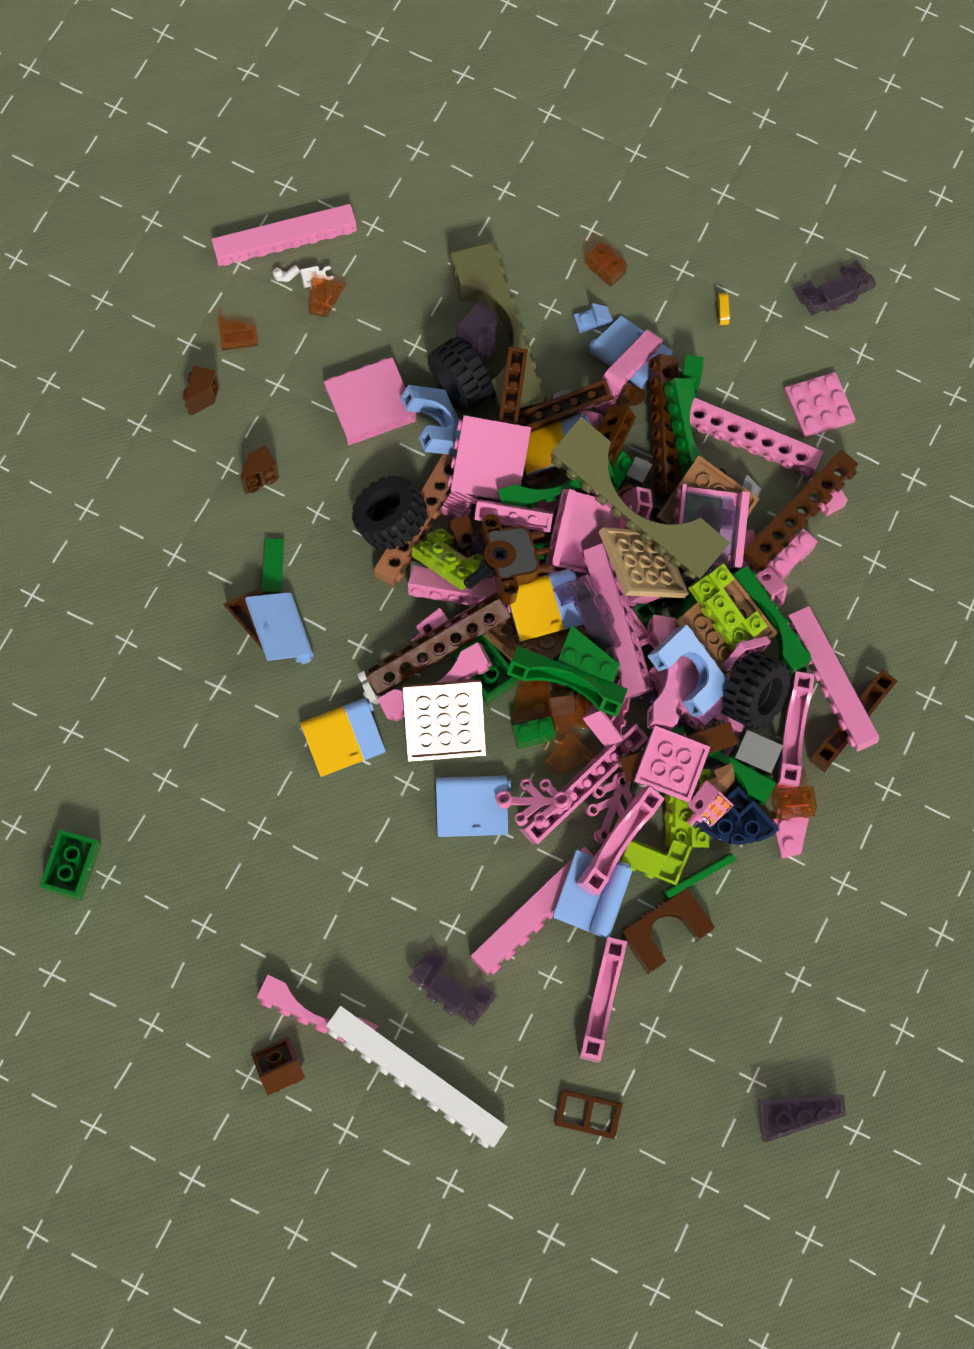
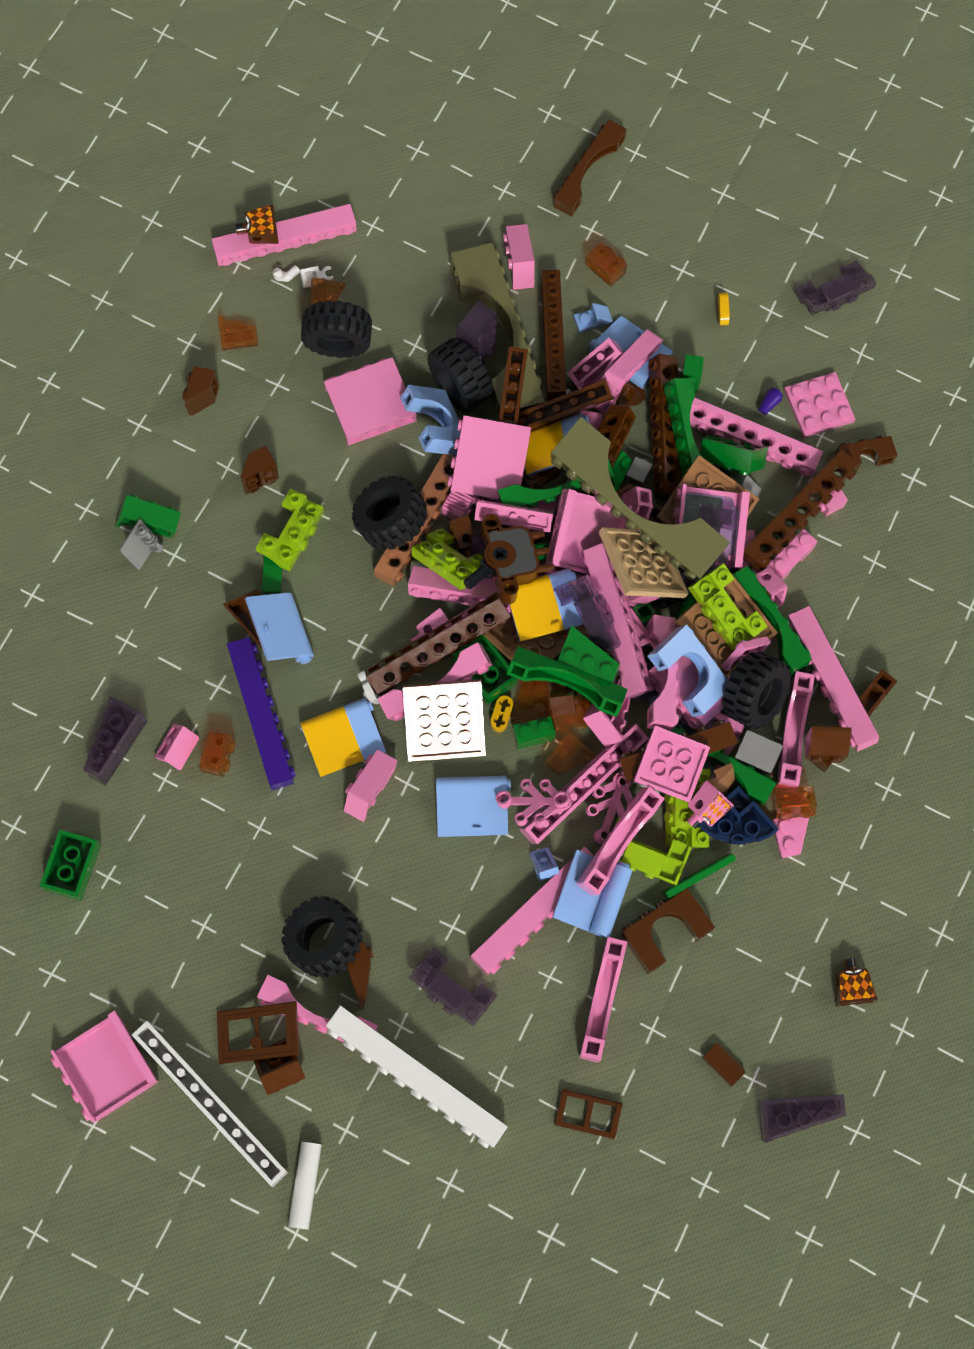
(104, 1068): none -> bright pink panel
(113, 740): none -> clear purple wedge
(140, 545): none -> light grey hinge
(159, 519): none -> green wedge
(177, 746): none -> bright pink panel
(210, 1104): none -> white brick
(217, 753): none -> clear orange brick
(258, 1053): none -> reddish brown door
(260, 226): none -> reddish brown torso
(260, 713): none -> dark purple brick
(296, 533): none -> lime bracket
(304, 923): none -> black tyre
(304, 1185): none -> white brick
(336, 329): none -> black tyre
(360, 973): none -> reddish brown slope
(369, 784): none -> bright pink wedge
(497, 712): none -> yellow beam
(520, 256): none -> bright pink wedge
(544, 864): none -> light blue slope
(553, 334): none -> reddish brown brick
(596, 364): none -> bright pink wedge
(608, 141): none -> reddish brown arch
(724, 1064): none -> reddish brown tile
(733, 455): none -> green wedge
(770, 400): none -> dark purple cone
(827, 743): none -> reddish brown slope
(854, 985): none -> torso
(879, 448): none -> reddish brown arch

